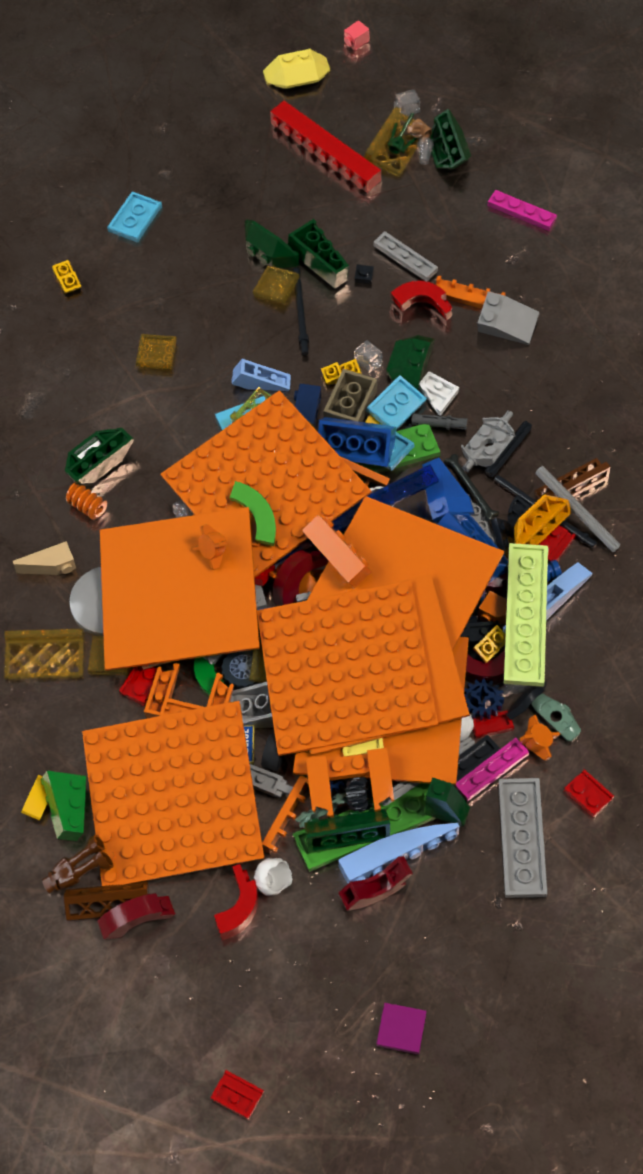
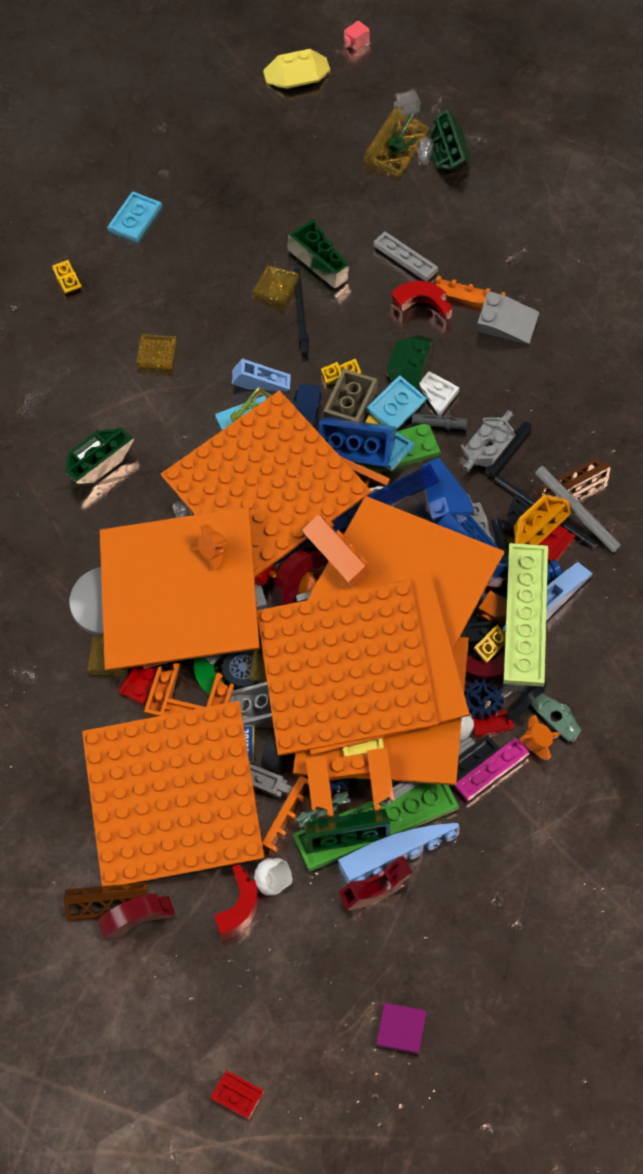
(36, 800): yellow slope -> none
(41, 638): clear yellow fence -> none
(50, 561): tan slope -> none
(67, 803): green wedge -> none
(67, 874): reddish brown piece -> none
(85, 501): orange piece -> none
(260, 510): bright green tile -> none
(269, 247): dark green wedge -> none
(325, 146): red brick -> none
(359, 794): black gear -> none
(364, 274): black plate -> none
(368, 356): clear brick -> none
(419, 129): medium nougat axle -> none
(446, 803): dark green slope -> none
(489, 513): pearl dark grey piece -> none
(522, 210): dark pink plate -> none
(522, 838): light grey plate -> none
(588, 793): red plate -> none

